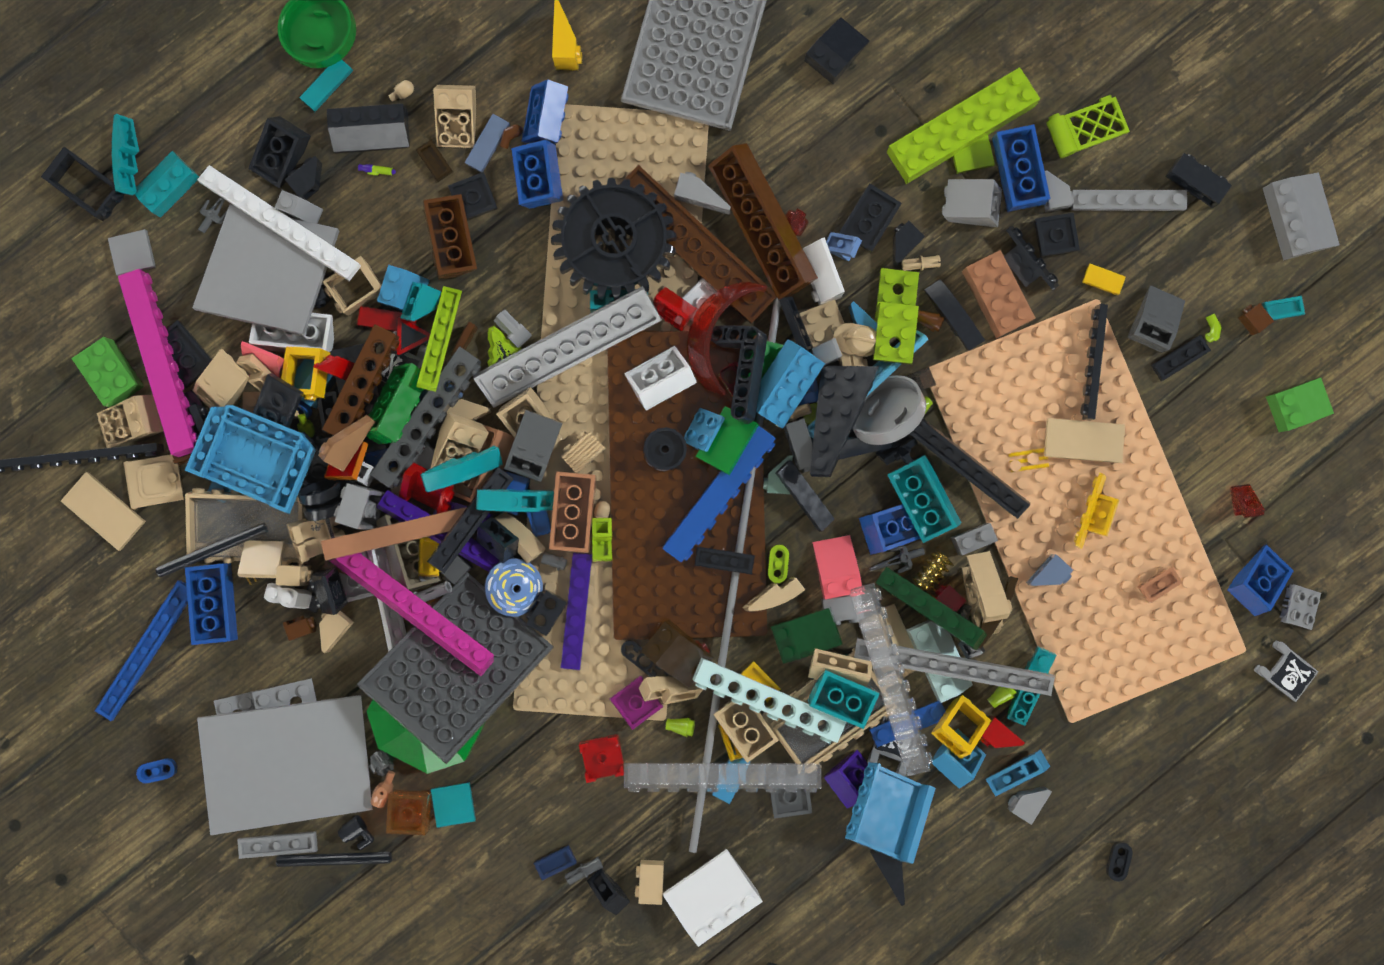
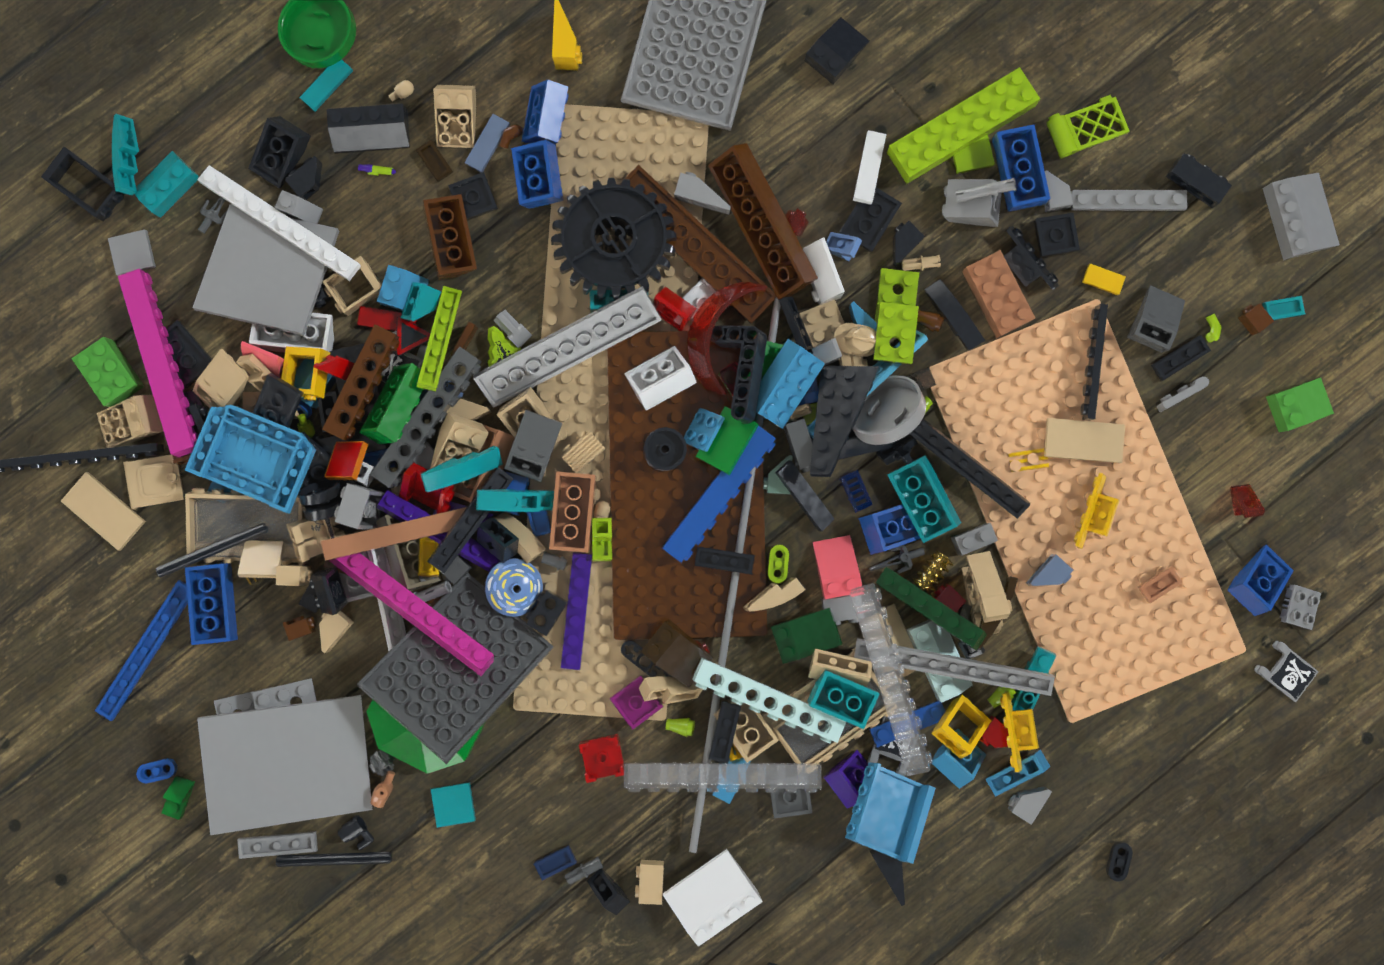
(177, 797): none -> green slope
(288, 596): white brick -> none
(343, 445): medium nougat slope -> none
(408, 812): clear orange brick -> none
(724, 732): none -> black tile
(755, 673): yellow tile -> none
(855, 474): none -> clear blue slope
(869, 167): none -> white tile
(986, 190): none -> light grey pin
(1020, 729): none -> yellow bracket
(1183, 393): none -> light grey hinge

